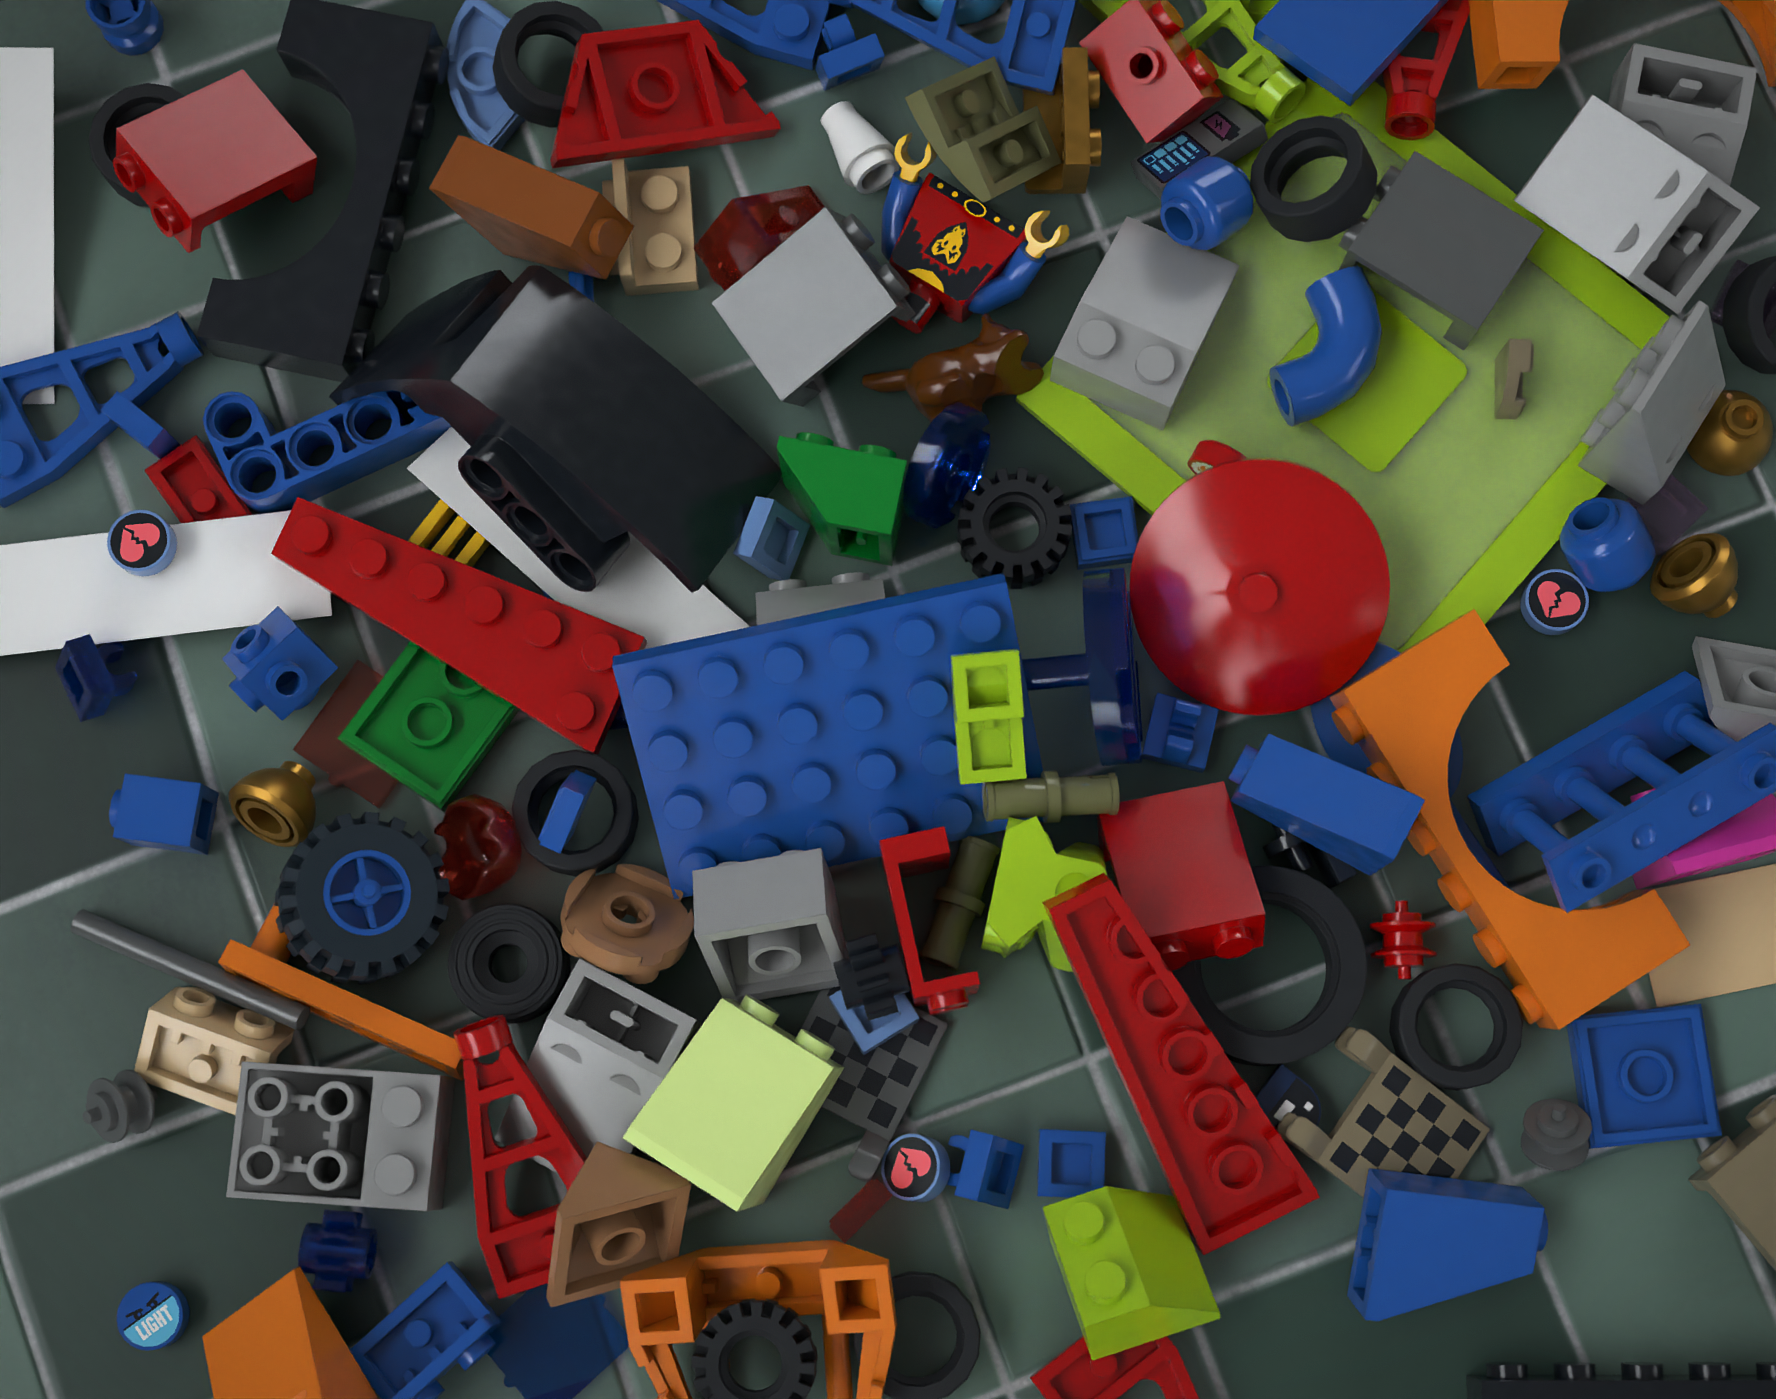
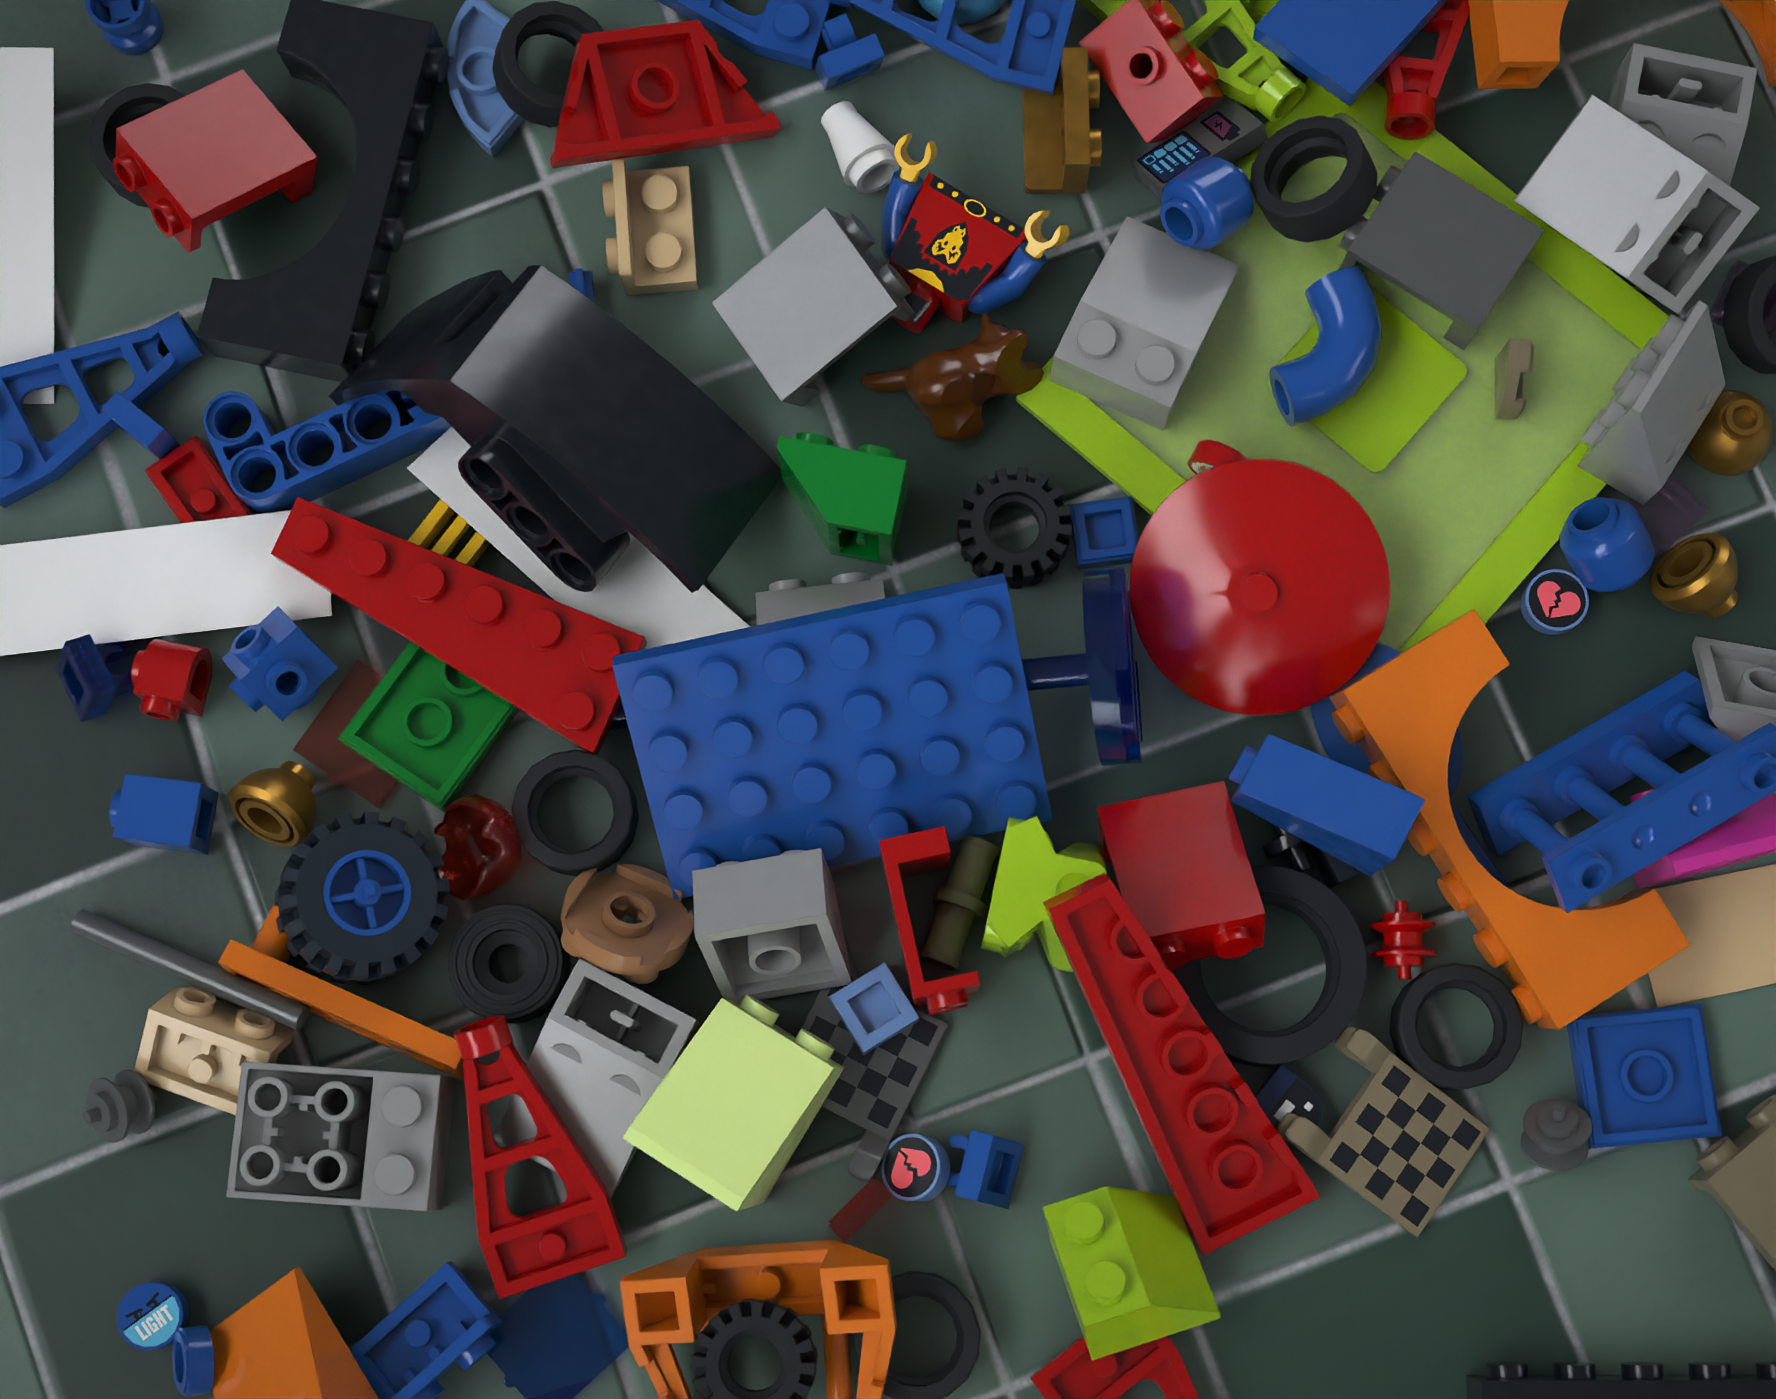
(142, 543): tile -> none
(172, 679): none -> red plate
(193, 1360): none -> blue tile
(338, 1250): clear blue gear -> none
(531, 210): dark orange slope -> none
(566, 811): blue tile -> none
(614, 1223): medium nougat slope -> none
(752, 229): clear red slope -> none
(771, 538): medium blue tile -> none
(871, 976): black gear -> none
(946, 464): clear blue tile -> none
(980, 131): olive slope -> none
(988, 716): lime slope -> none
(1051, 797): olive pin -> none
(1070, 1162): blue tile -> none
(1179, 732): blue tile -> none
(1439, 1240): blue slope -> none

